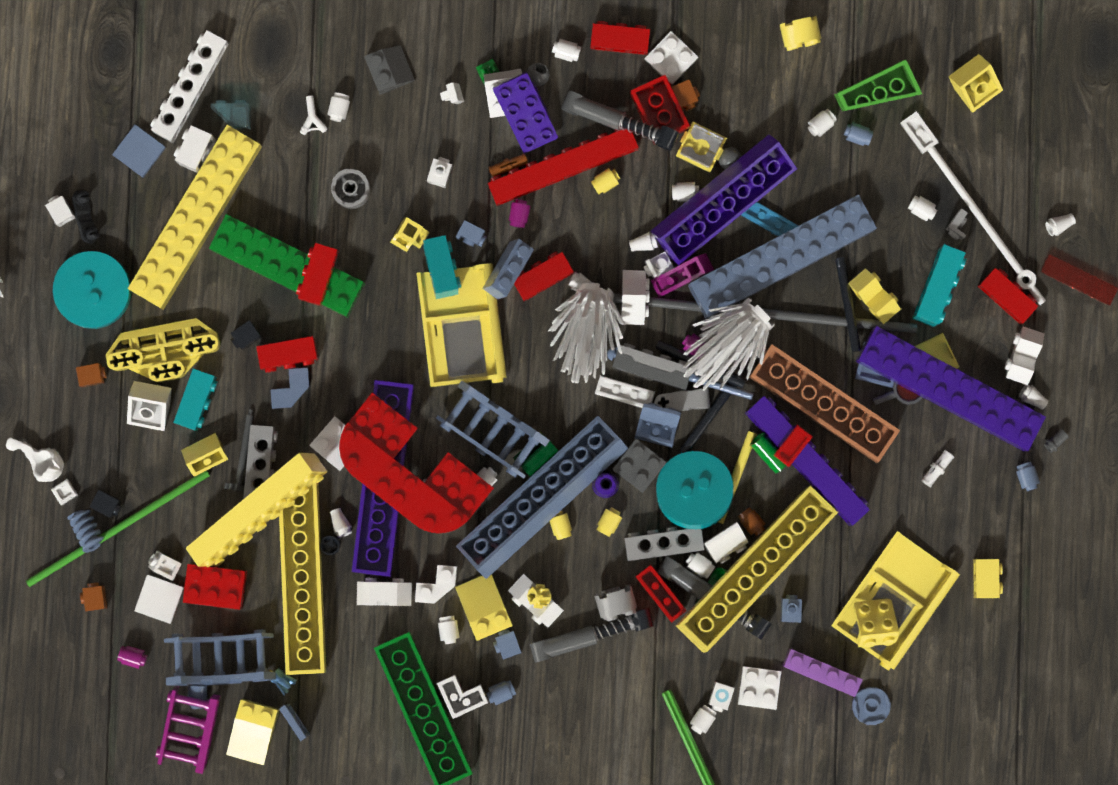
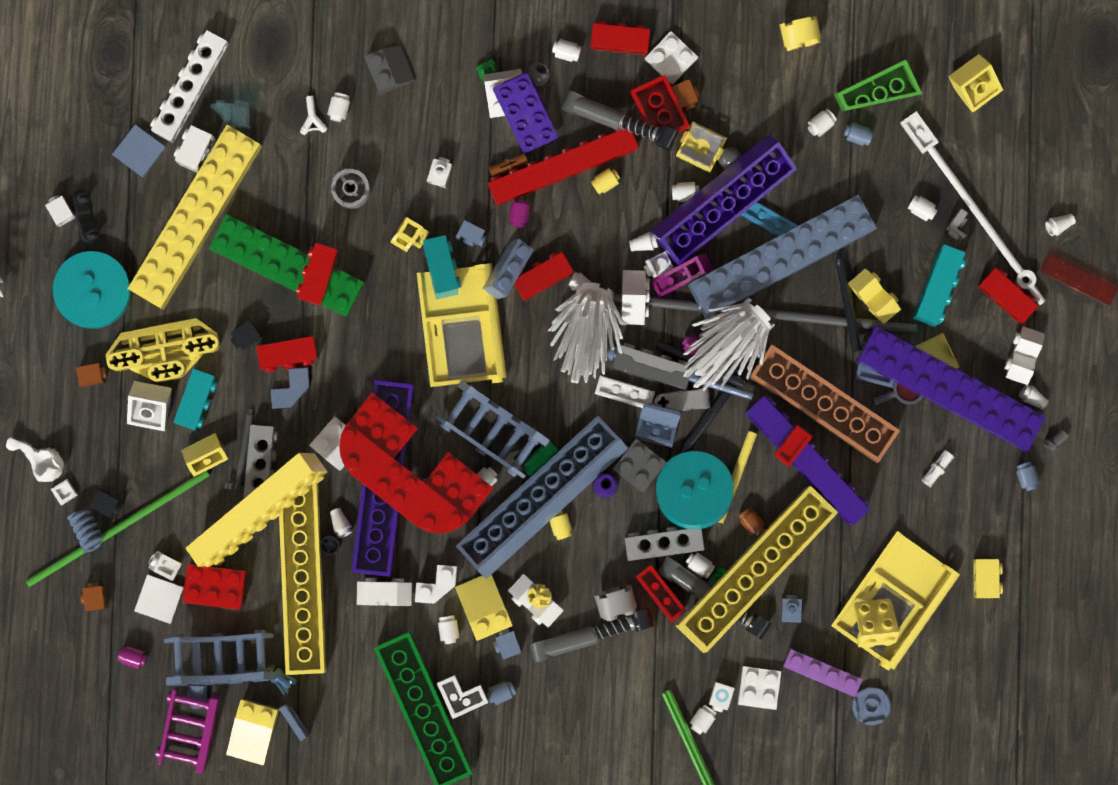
(453, 93): white tile -> none
(609, 521): light yellow brick -> none
(725, 543): white slope -> none
(766, 449): green pin -> none

